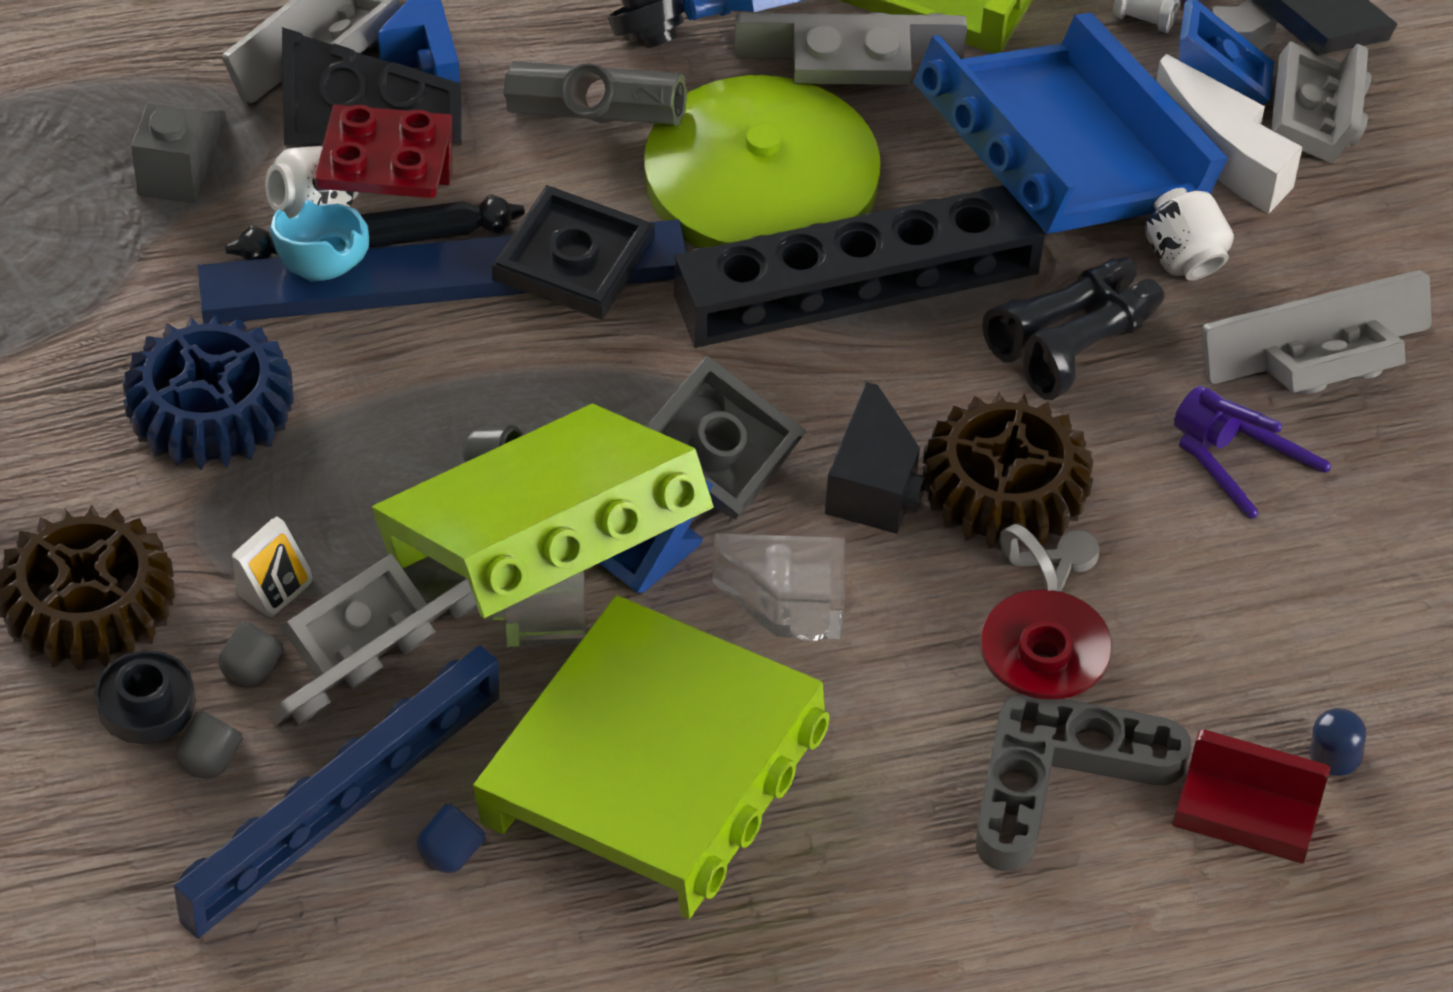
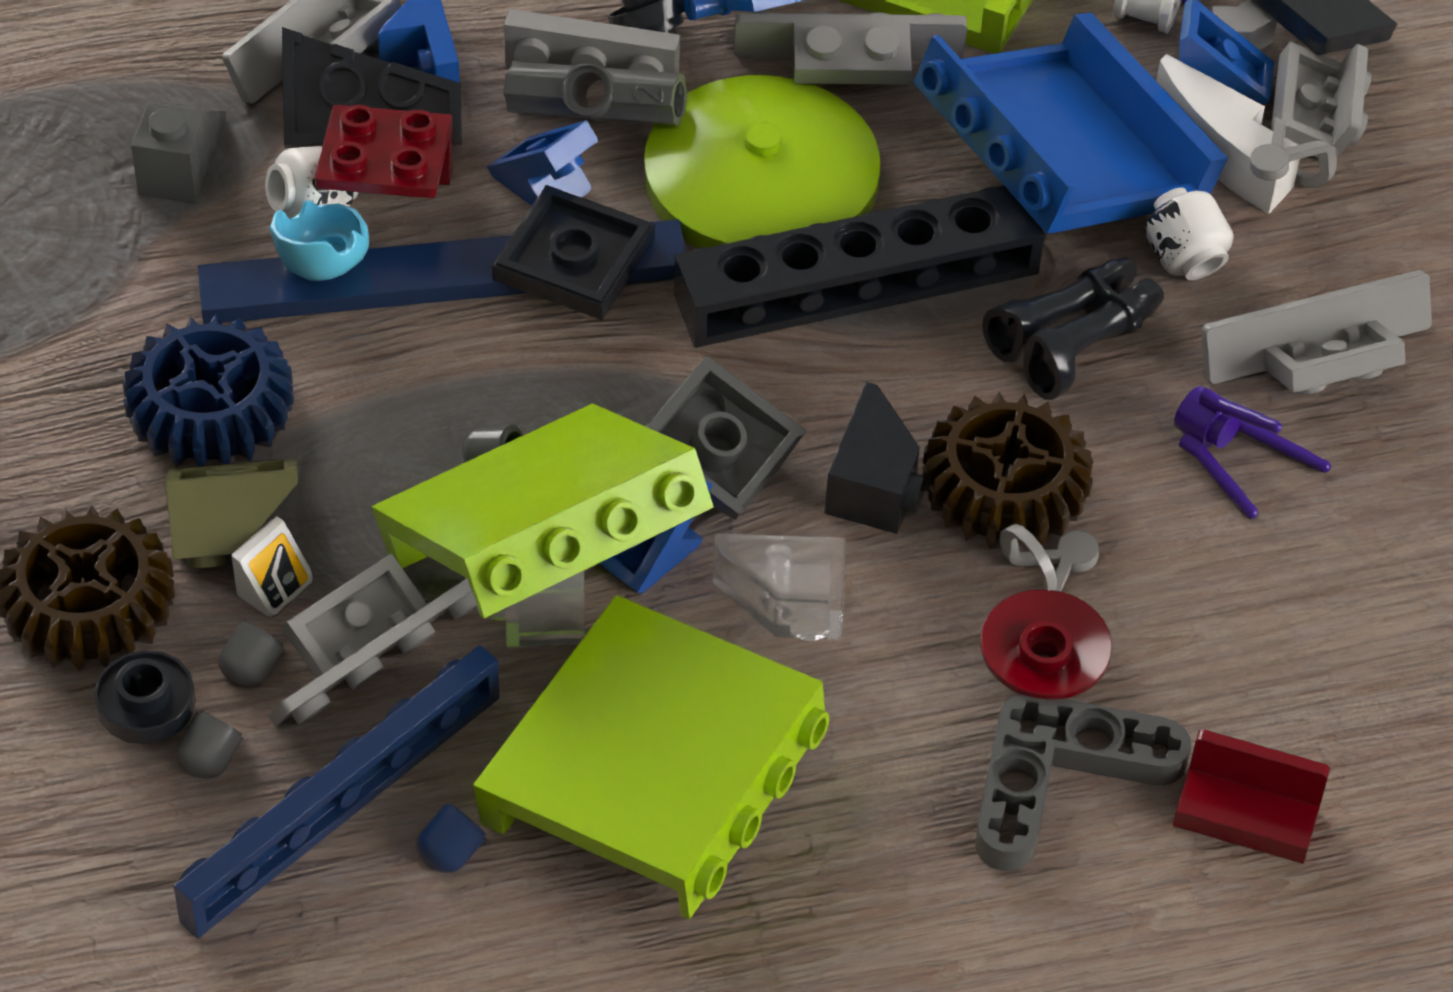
(223, 506): none -> olive slope
(403, 225): black wheel -> none
(545, 160): none -> blue slope
(575, 41): none -> light grey plate
(1273, 160): none -> light grey piece
(1338, 740): dark blue piece -> none

